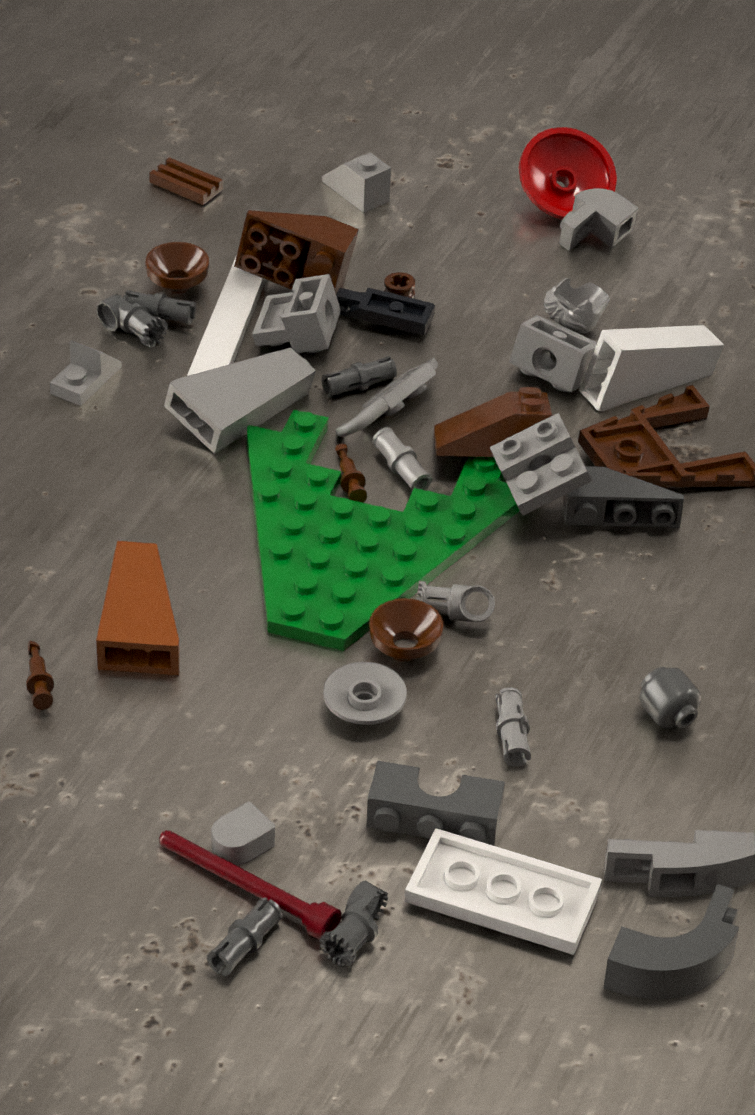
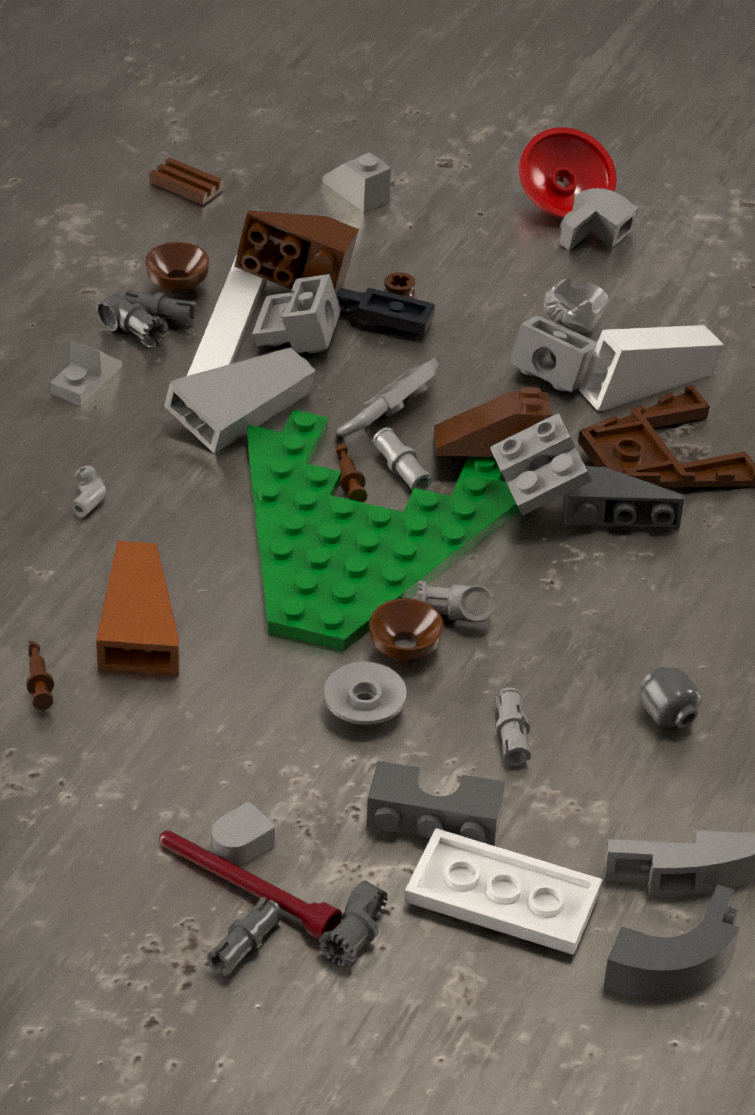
(91, 490): none -> light grey arm
(359, 376): dark grey pin -> none

